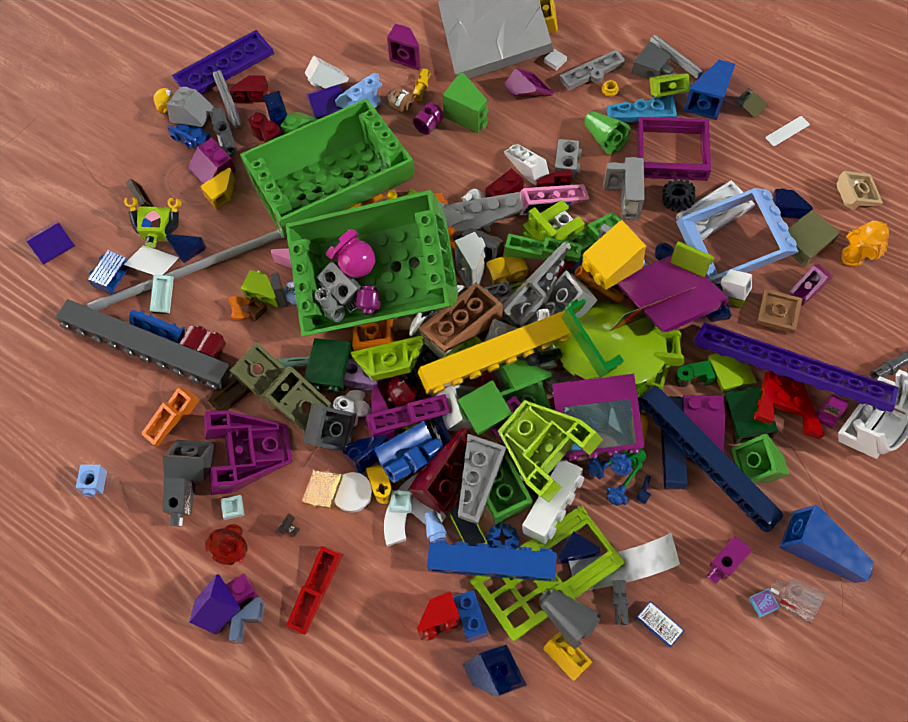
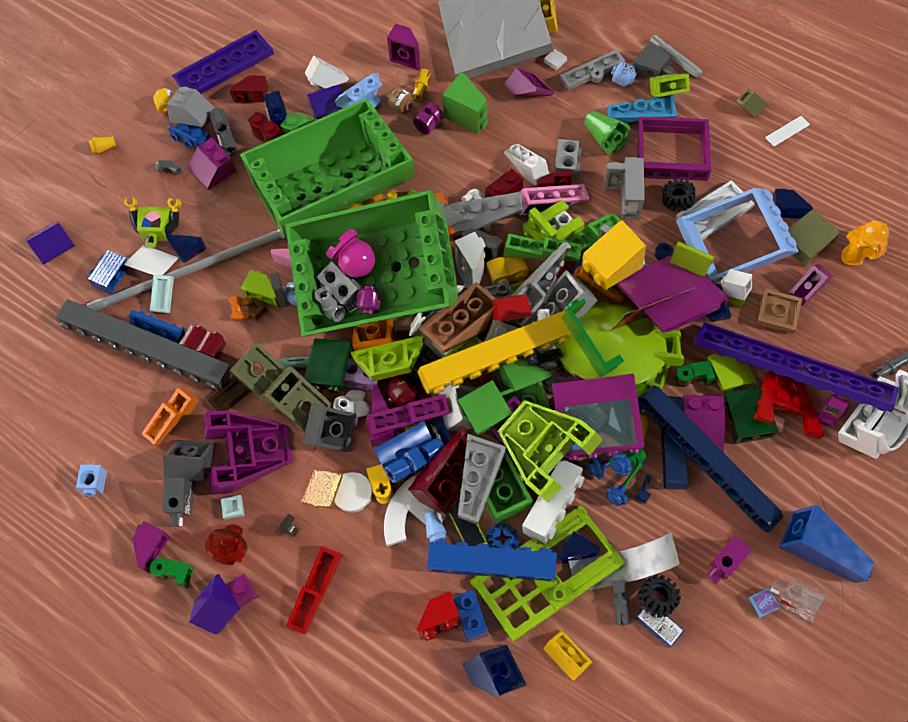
(101, 144): none -> yellow cone
(139, 193): dark brown tile -> none
(148, 544): none -> magenta slope
(164, 164): none -> dark grey arm
(172, 569): none -> green leg
(219, 188): yellow slope -> none
(227, 99): light grey axle -> none
(251, 614): sand blue slope -> none
(361, 452): clear blue slope -> none
(401, 501): light aqua tile -> none
(511, 308): none -> red slope
(569, 616): dark grey cone -> none
(610, 88): yellow plate -> none
(623, 74): none -> light blue head
(652, 603): none -> black tyre
(709, 90): blue slope -> none
(760, 460): bright green slope -> none
(858, 190): tan slope -> none

